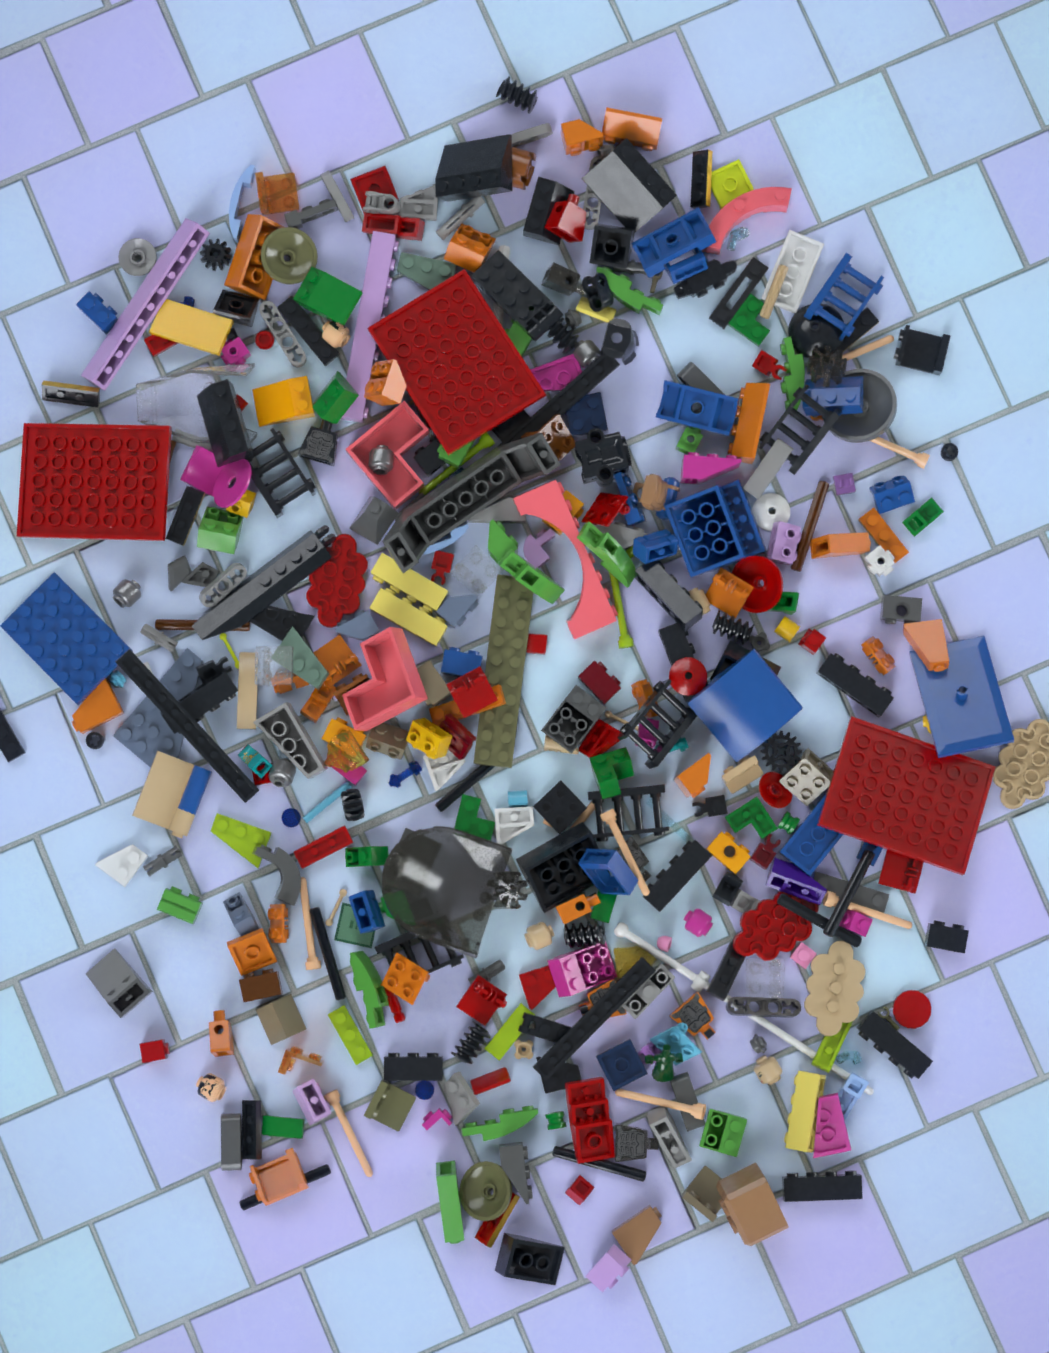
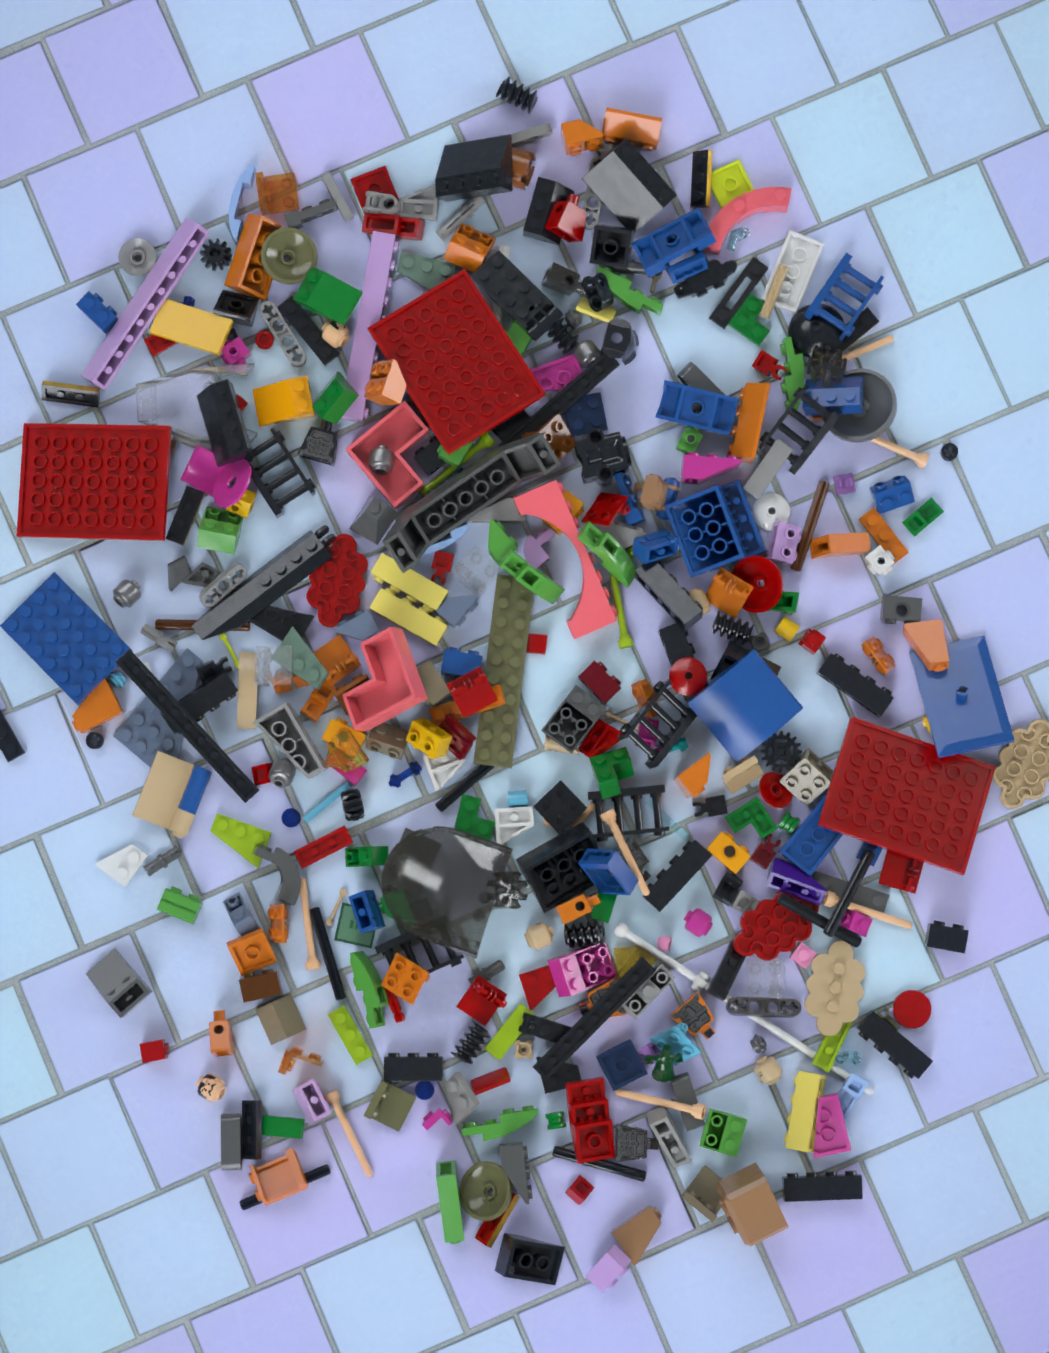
(253, 759): teal leg -> none
(921, 351): black panel -> none

